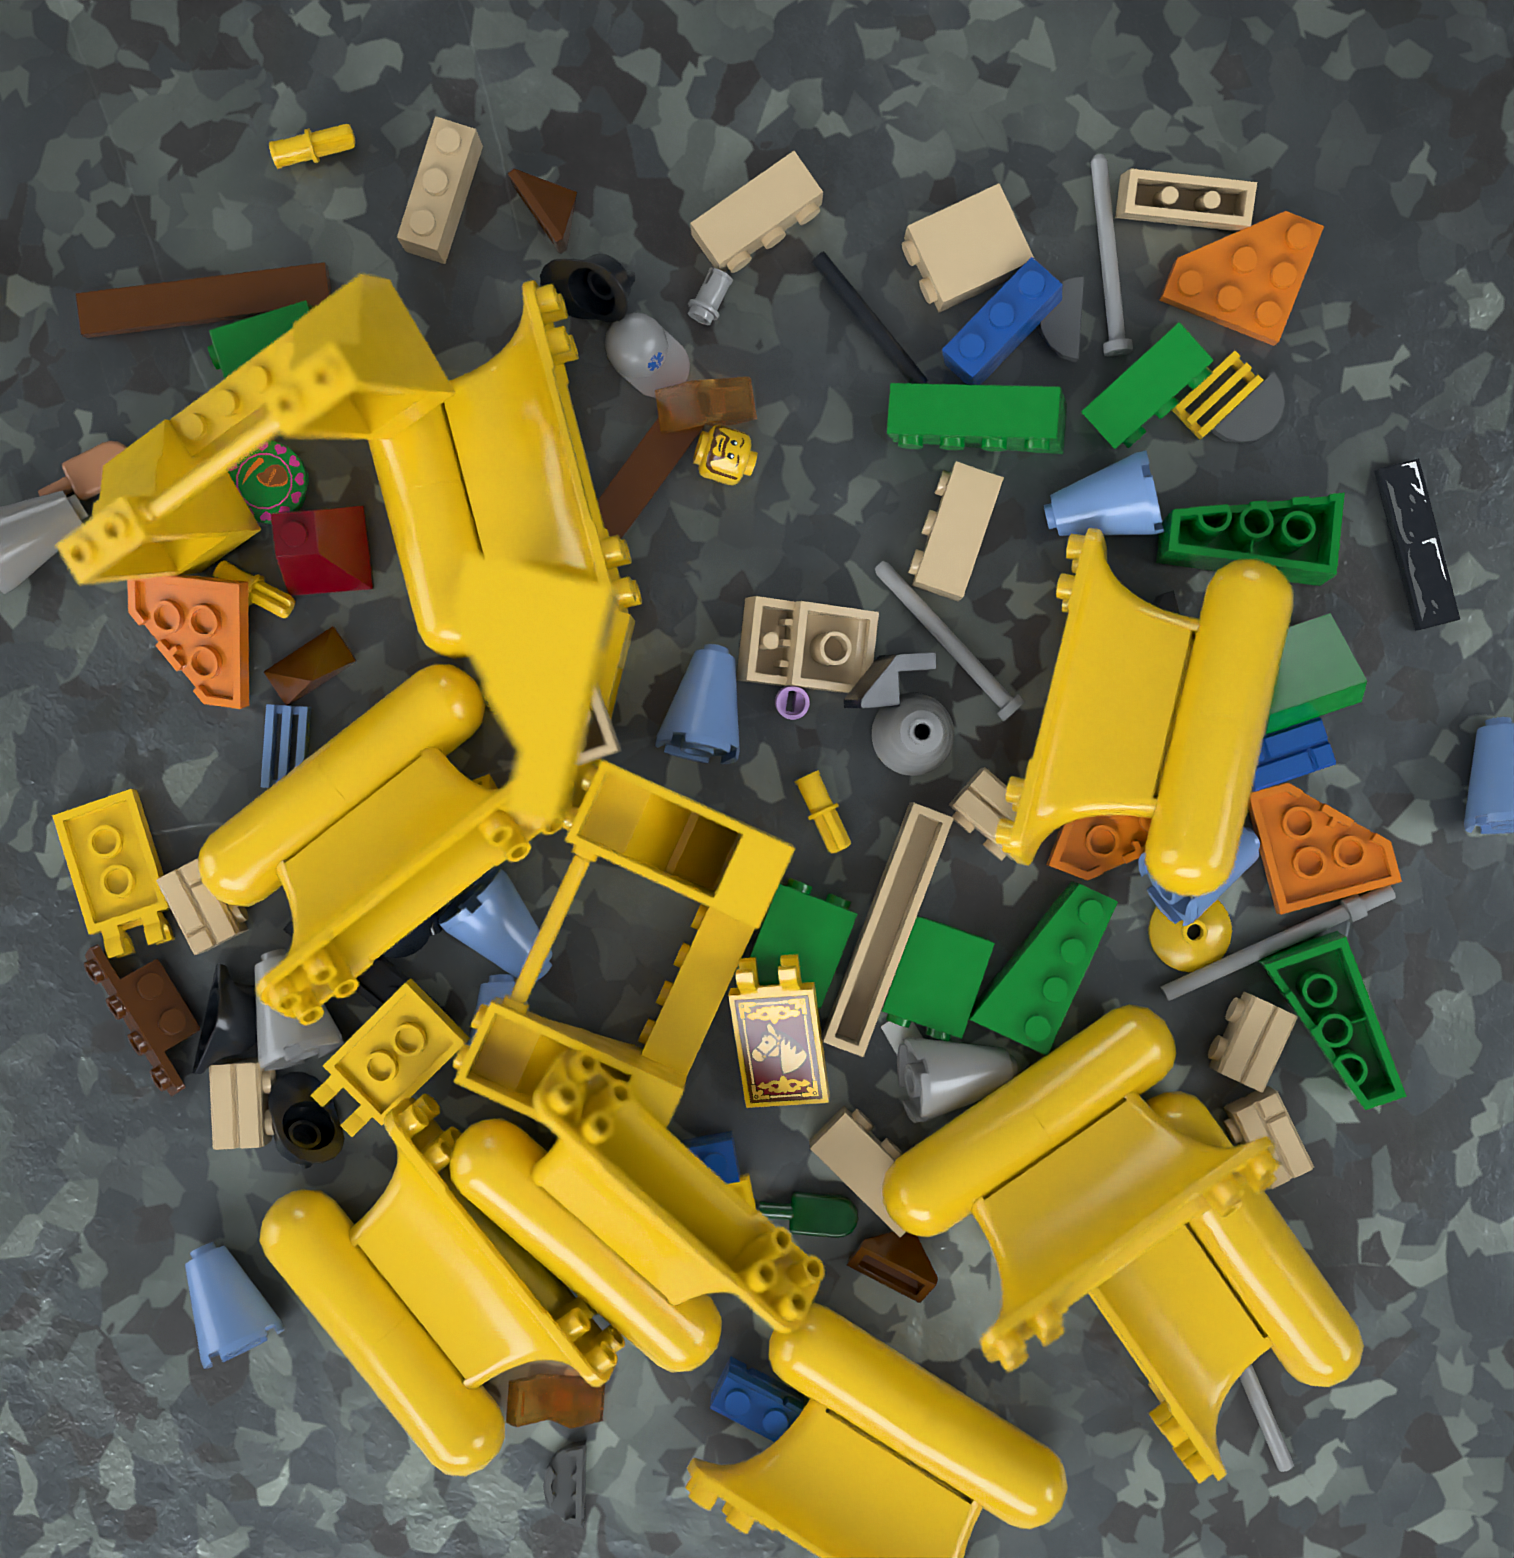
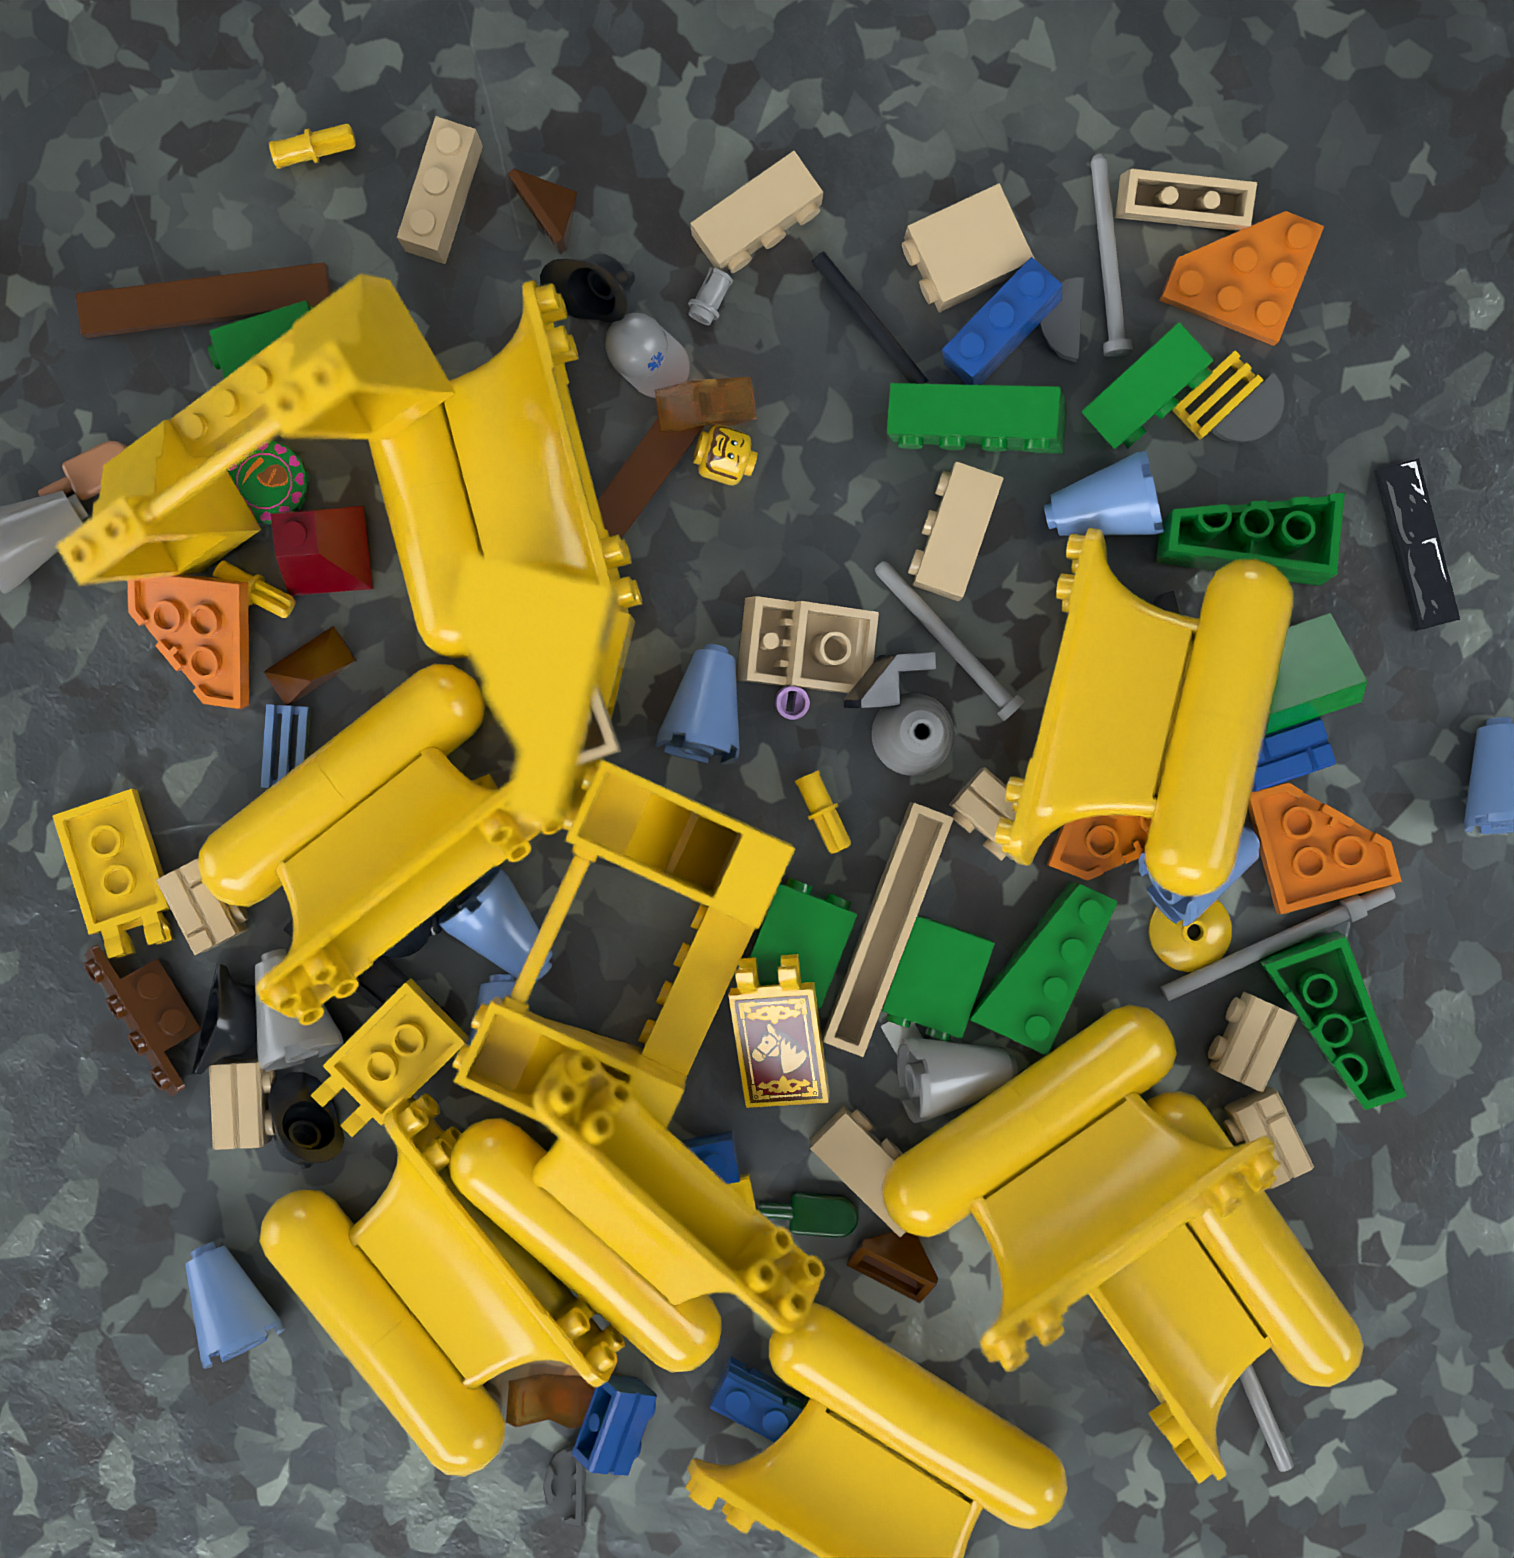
(615, 1425): none -> blue brick

